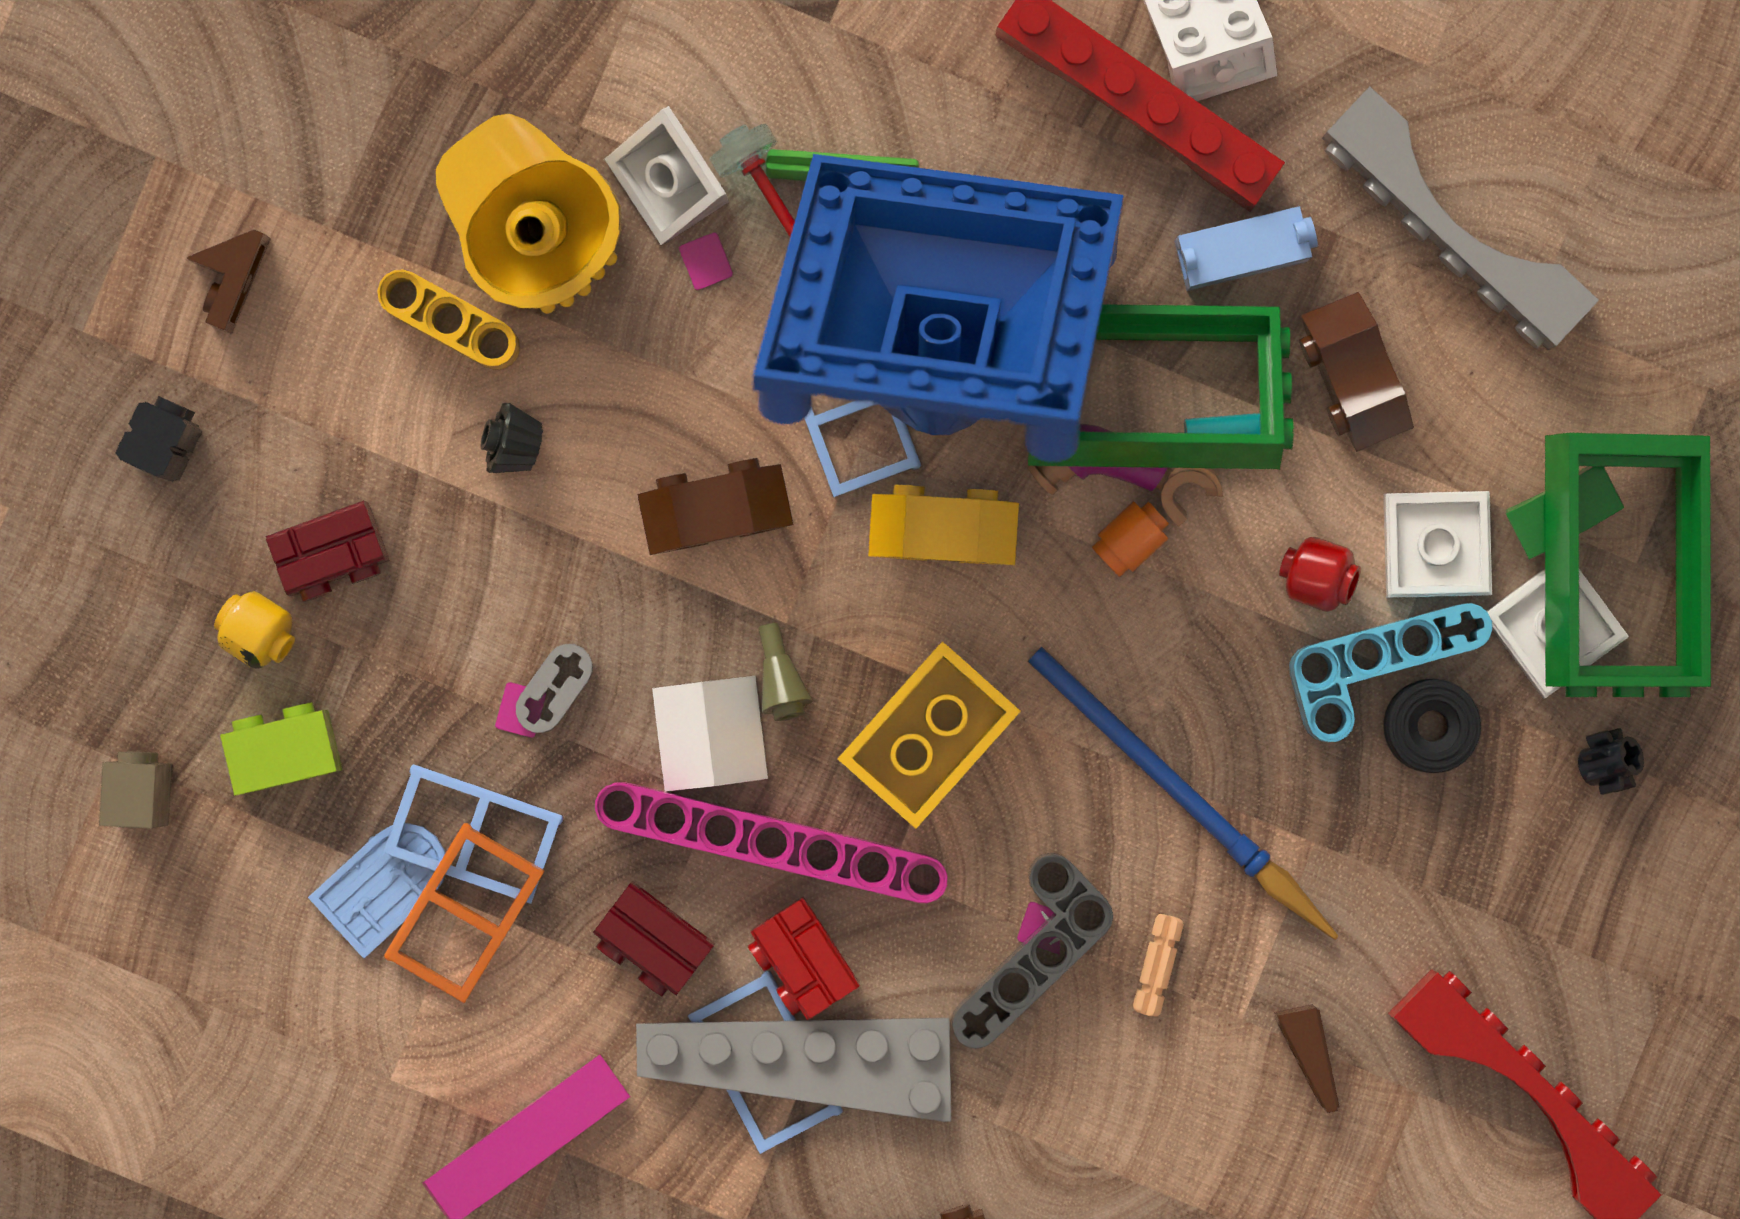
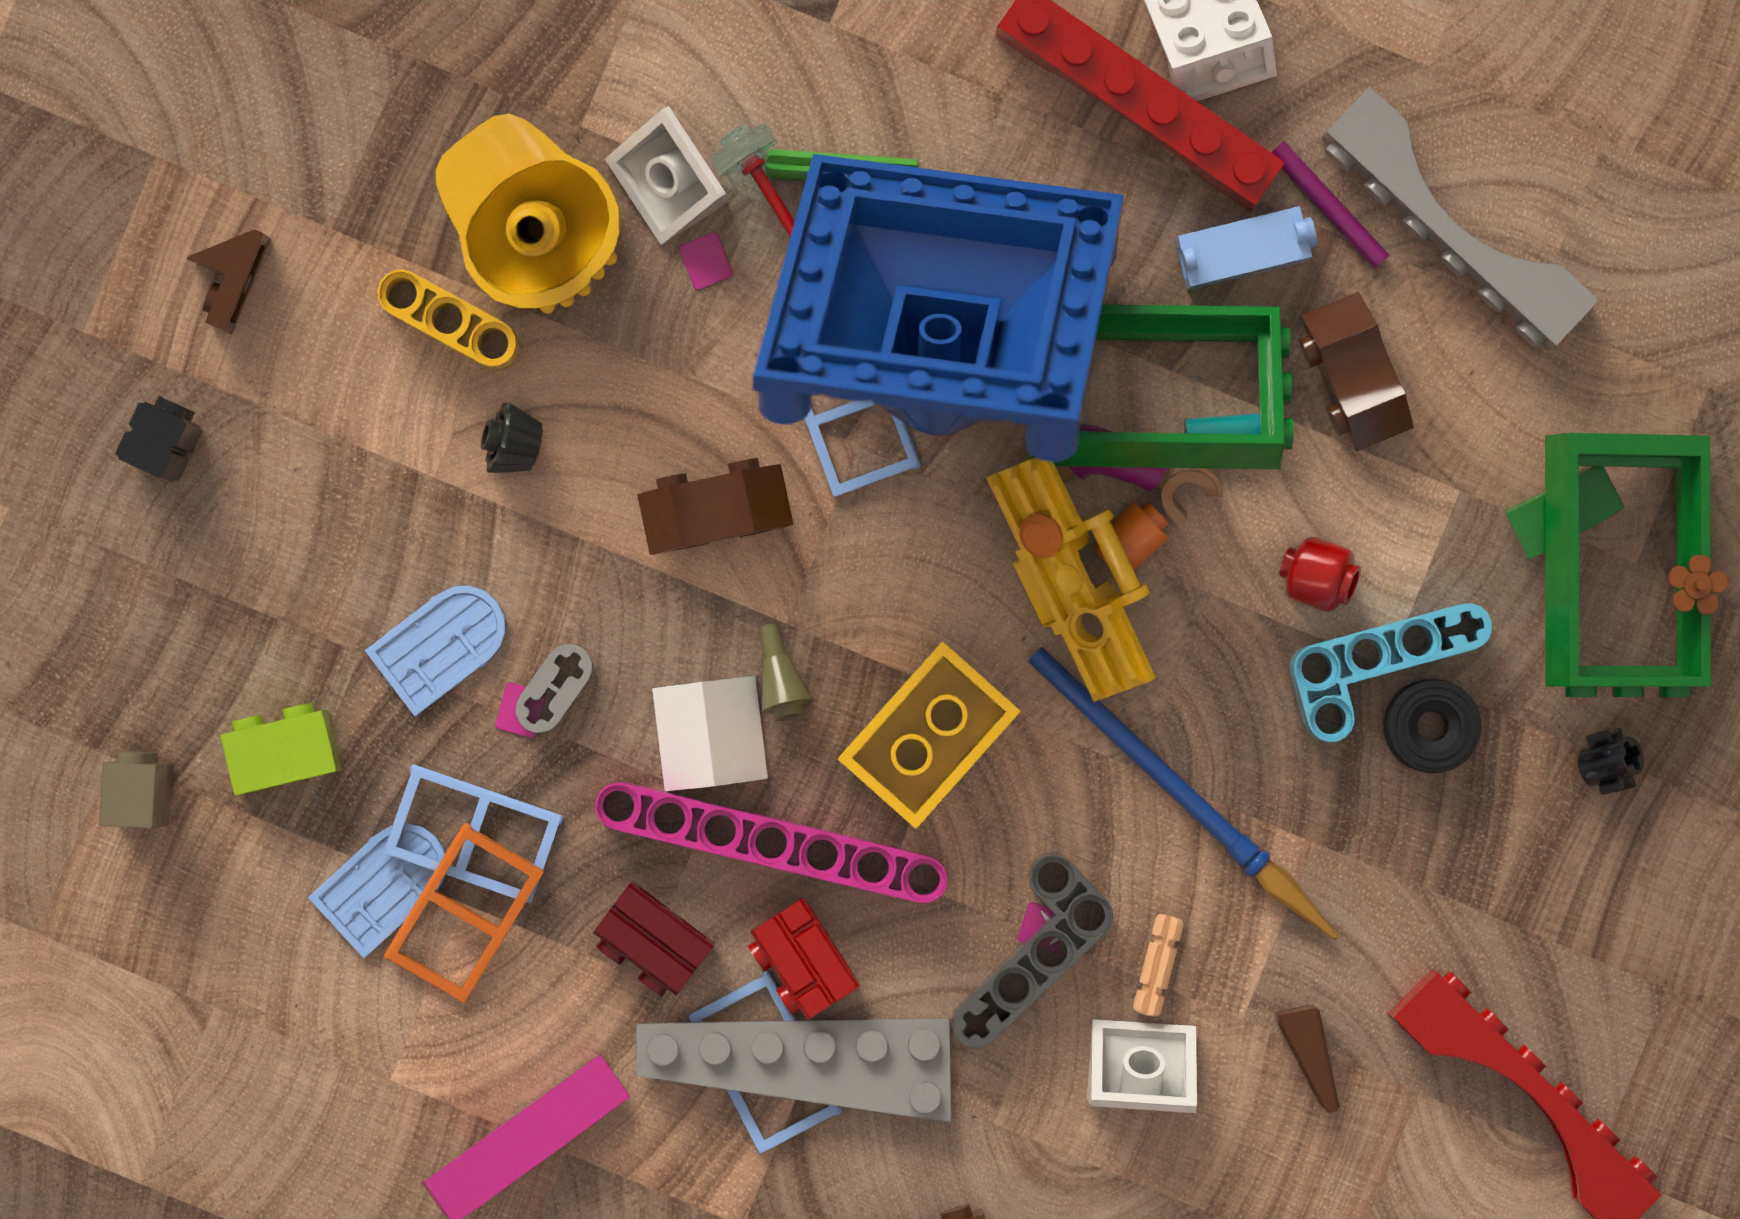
(254, 629): yellow head -> none
(328, 550): dark red brick -> none
(440, 645): none -> light blue window
(943, 528): yellow brick -> none
(1057, 582): none -> yellow piece
(1143, 1066): none -> white slope
(1330, 205): none -> magenta bar
(1437, 544): white tile -> none
(1521, 628): white tile -> none
(1697, 585): none -> dark orange plant

